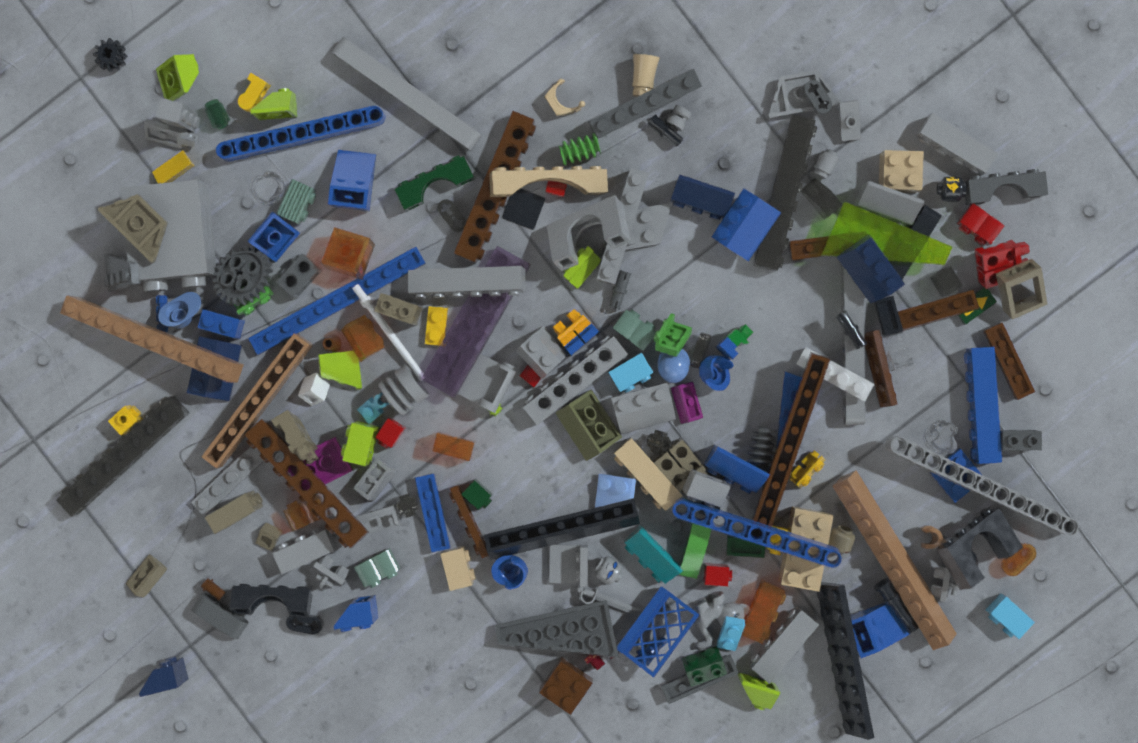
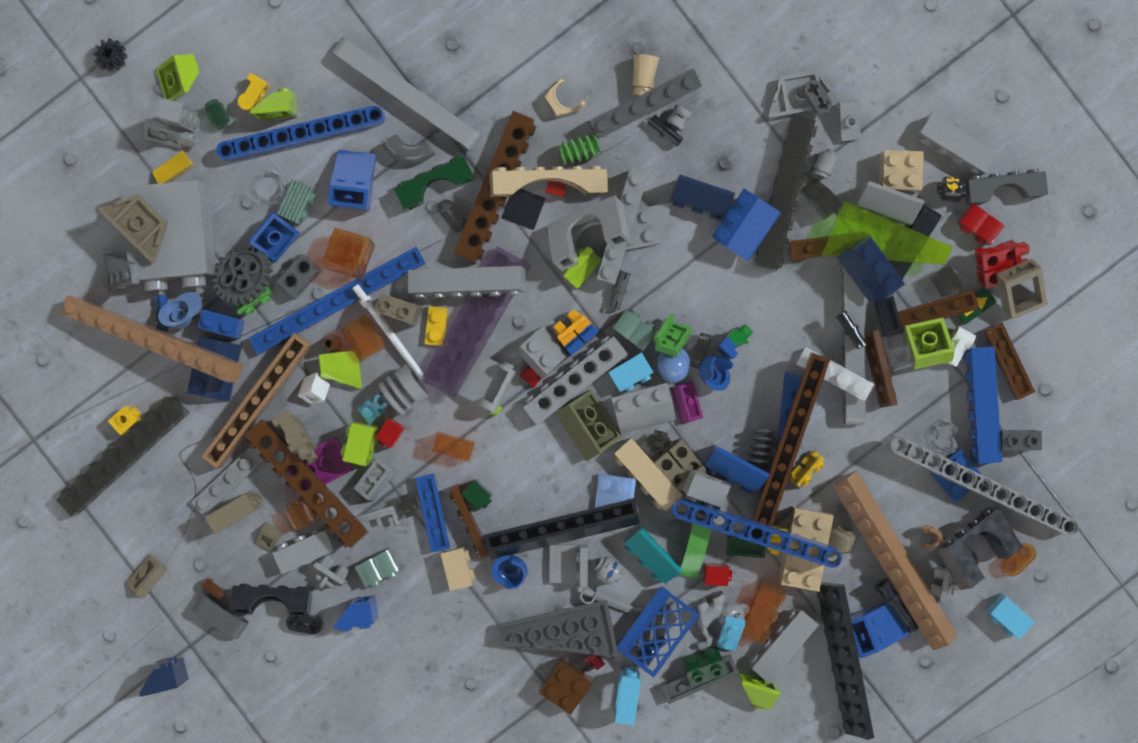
(407, 153): none -> dark grey cylinder
(627, 696): none -> medium azure window
(929, 343): none -> lime brick
(961, 341): none -> white piece

